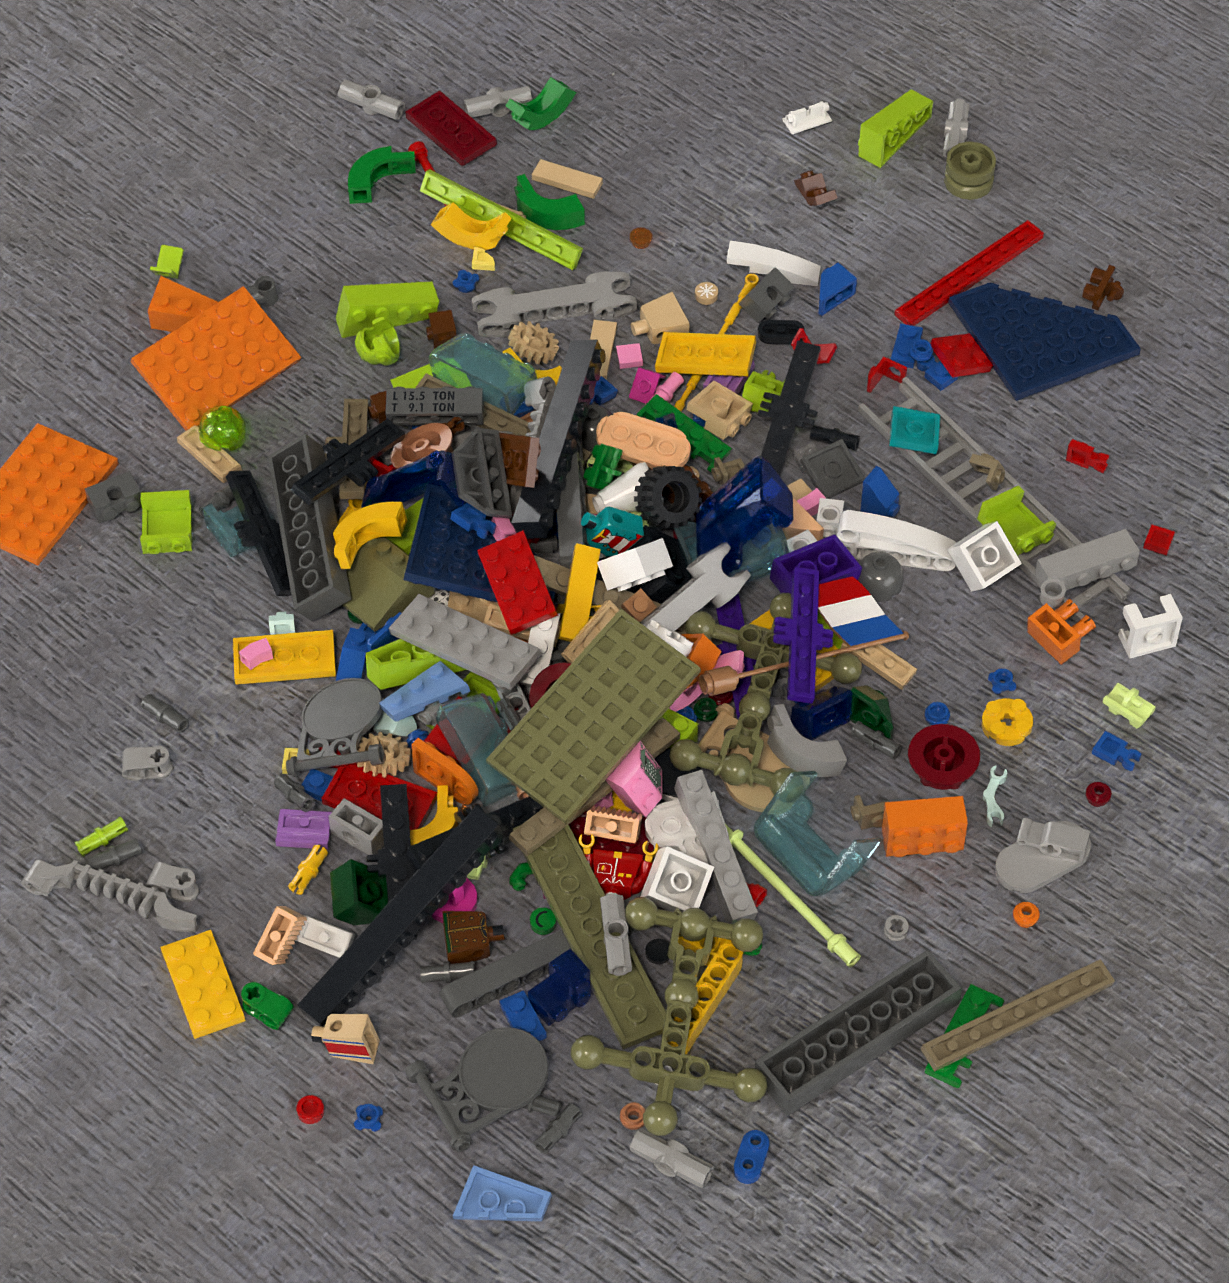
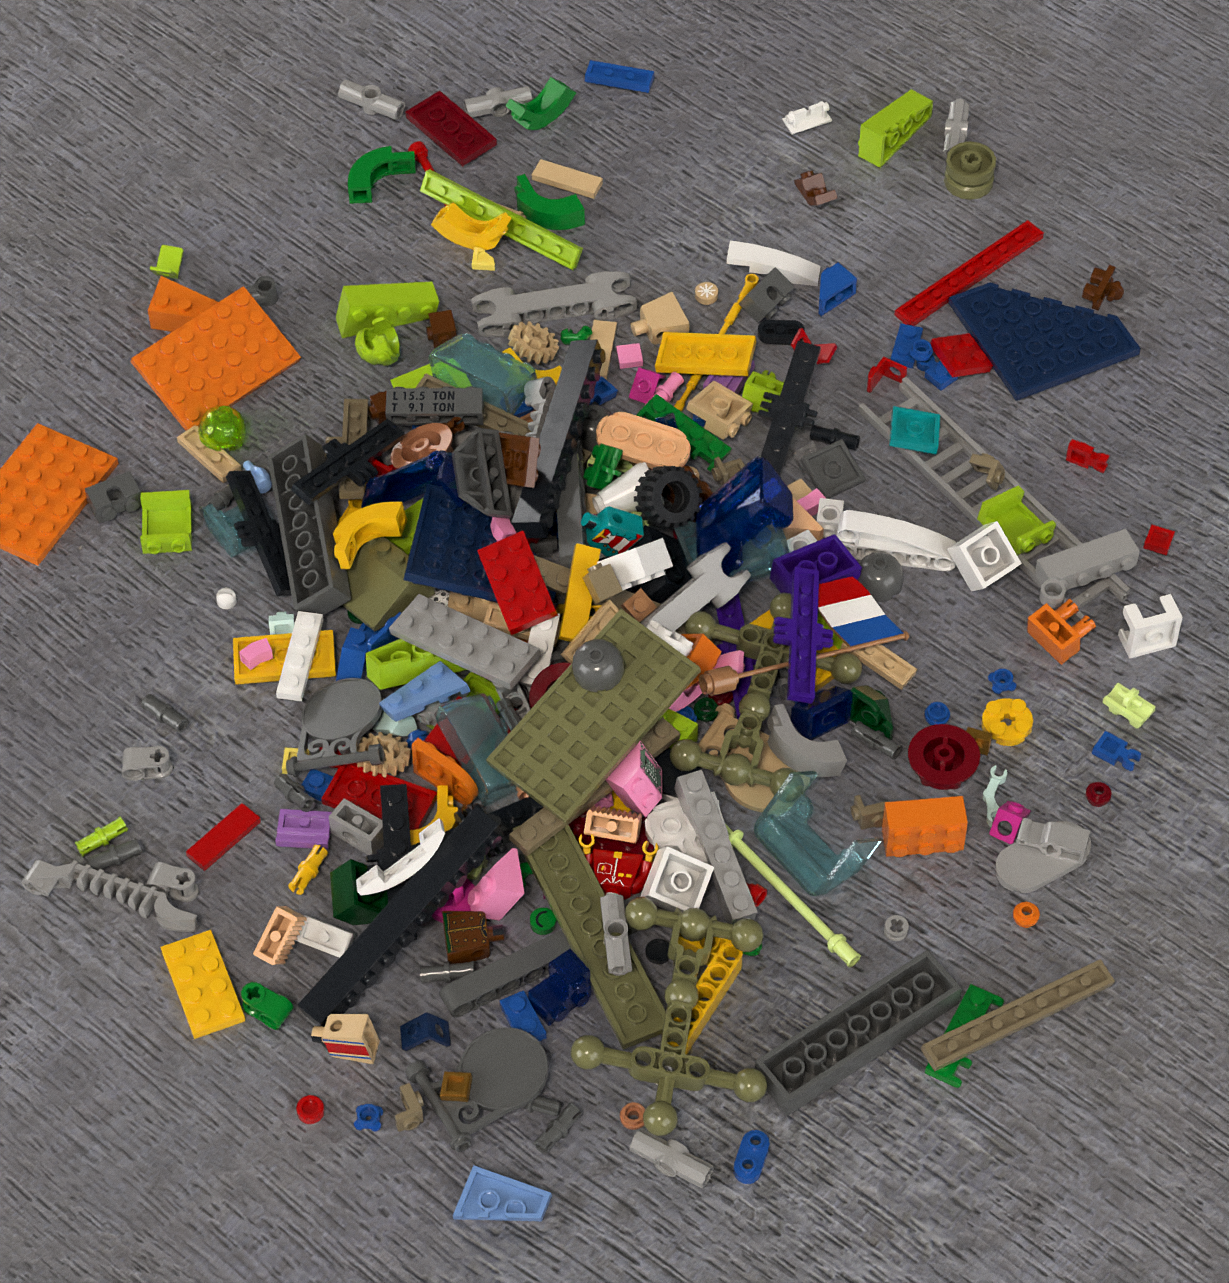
(223, 837): none -> red tile
(226, 598): none -> white hinge
(260, 476): none -> light blue piece
(299, 656): none -> white plate
(376, 880): none -> white slope
(413, 1115): none -> dark tan bracket
(422, 1029): none -> dark blue bracket
(456, 1086): none -> pearl gold tile
(465, 281): blue plate -> none
(471, 518): blue plate -> none
(498, 888): none -> bright pink slope
(583, 334): none -> green arm
(597, 665): none -> dark grey cylinder
(602, 583): none -> dark tan brick
(619, 76): none -> blue plate
(640, 237): clear orange plate -> none
(879, 495): blue slope -> none
(982, 738): none -> pearl gold plate
(1014, 814): none -> dark pink bracket

